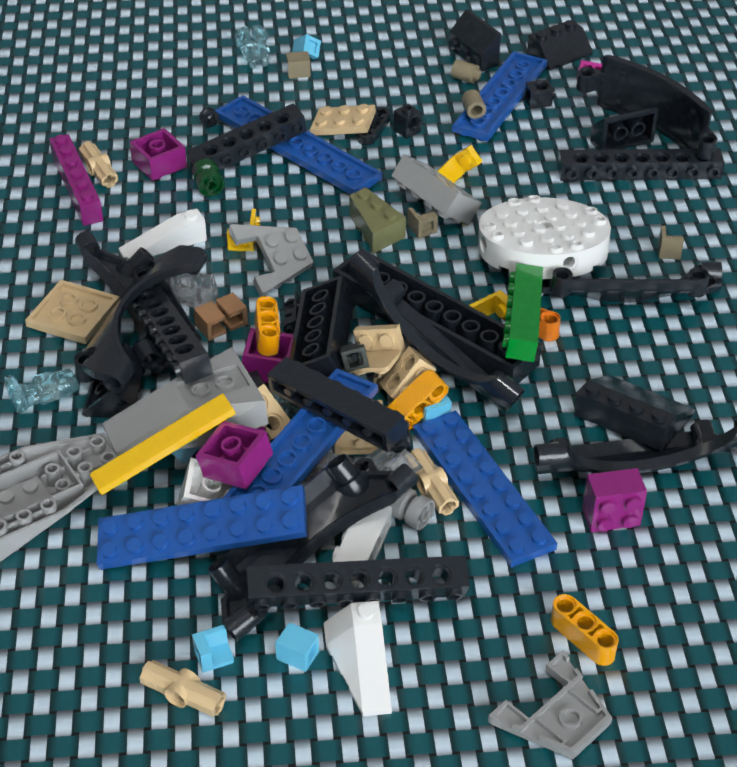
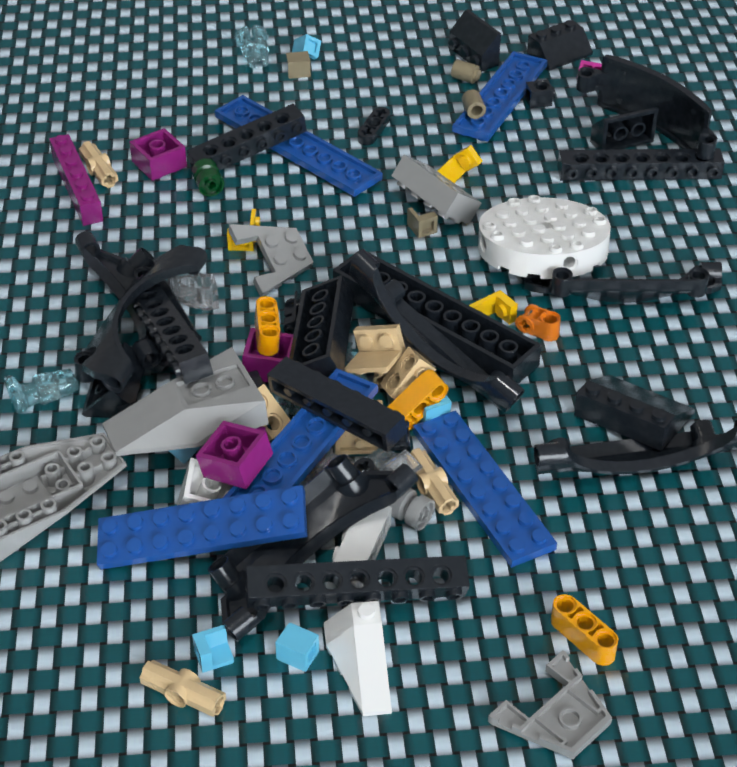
(72, 311): tan plate -> none
(162, 444): yellow tile -> none
(181, 229): white wedge -> none
(208, 112): black bush -> none
(227, 309): medium nougat piece -> none
(343, 120): tan plate -> none
(354, 357): pearl dark grey piece -> none
(376, 220): olive wedge -> none
(407, 121): black brick -> none
(523, 312): green brick -> none
(614, 500): magenta brick -> none
(669, 246): dark tan panel -> none

